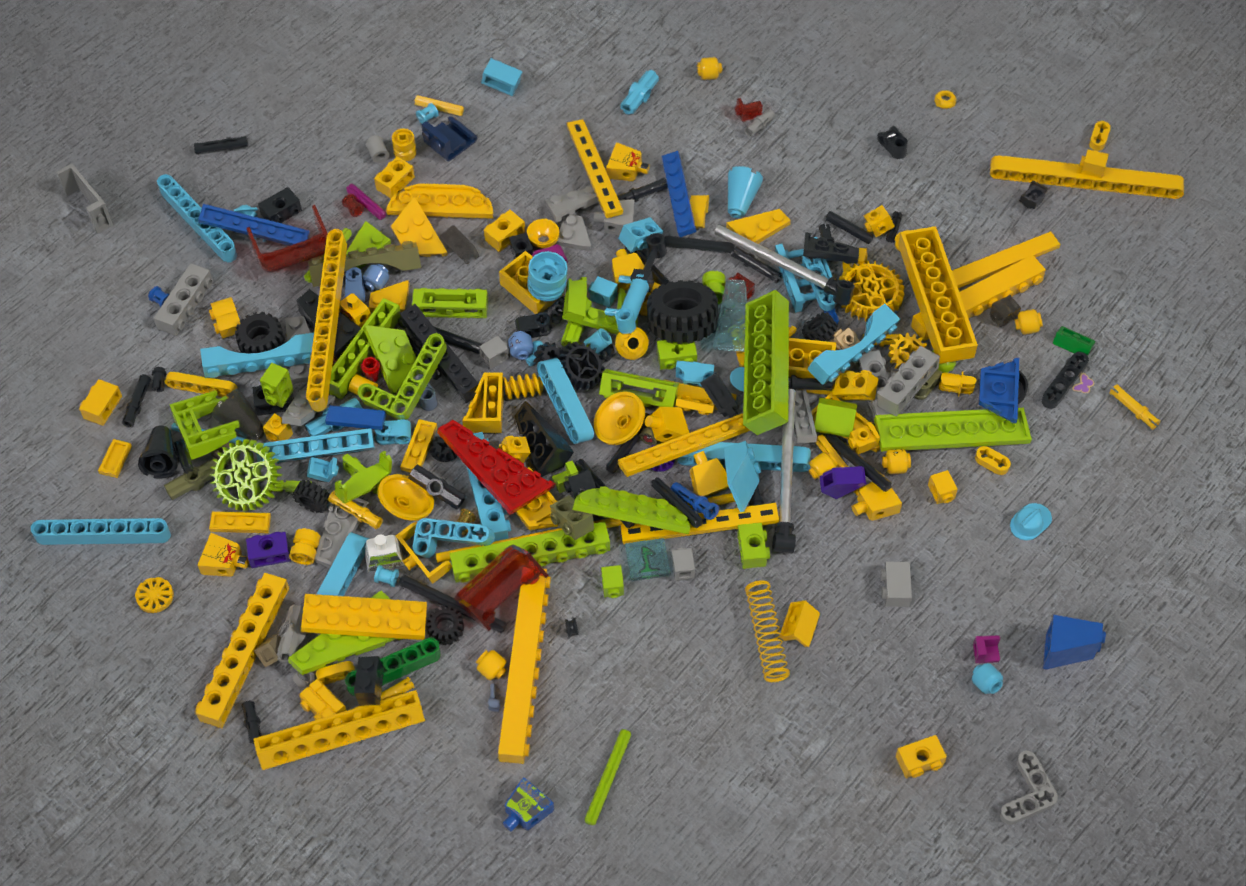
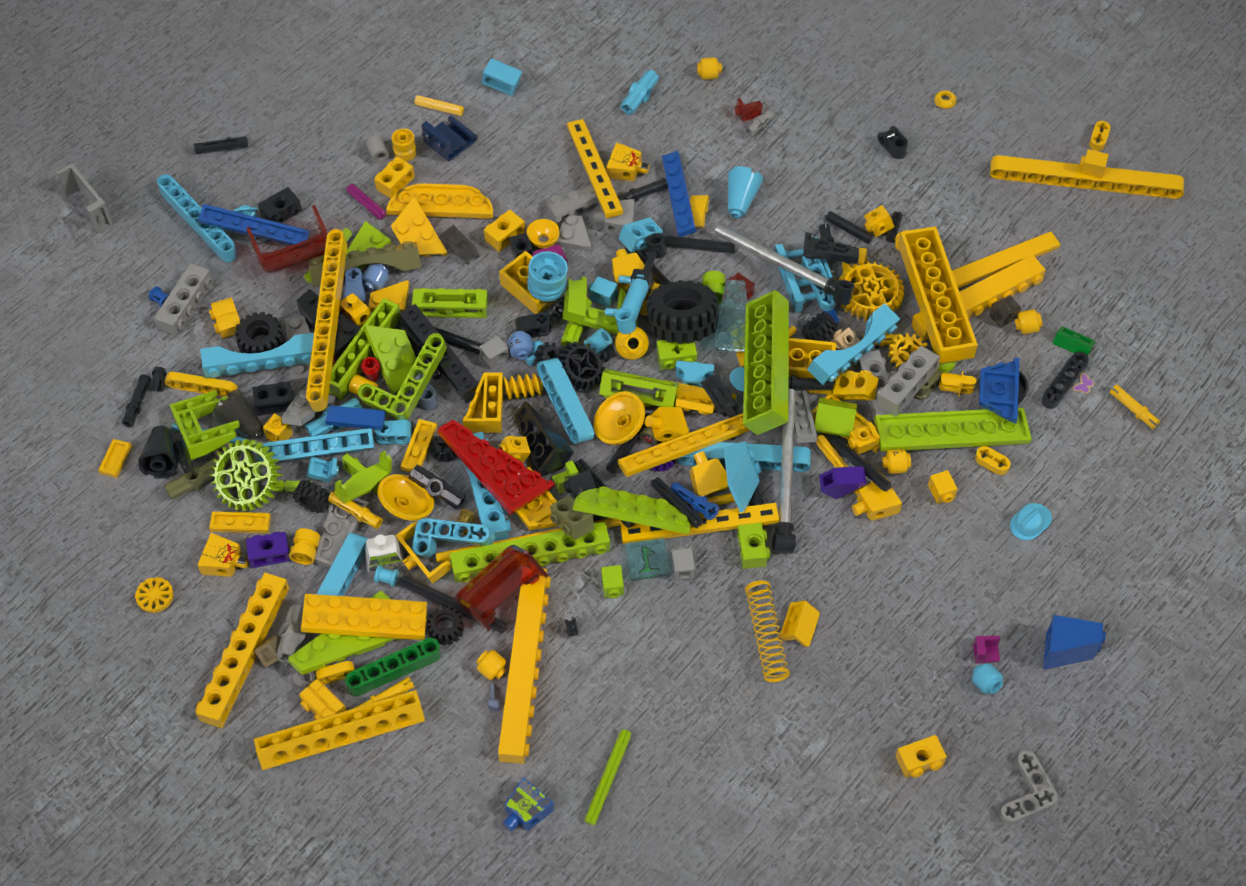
(91, 527): medium azure beam -> none
(100, 402): yellow brick -> none
(251, 720): black pin -> none
(276, 385): lime brick -> none
(353, 205): clear red bush -> none
(369, 681): black brick -> none
(431, 109): medium azure bush -> none
(750, 261): black pin -> none
(760, 226): yellow wing -> none
(822, 464): yellow head -> none
(897, 584): light grey brick -> none
(1034, 195): black bracket -> none

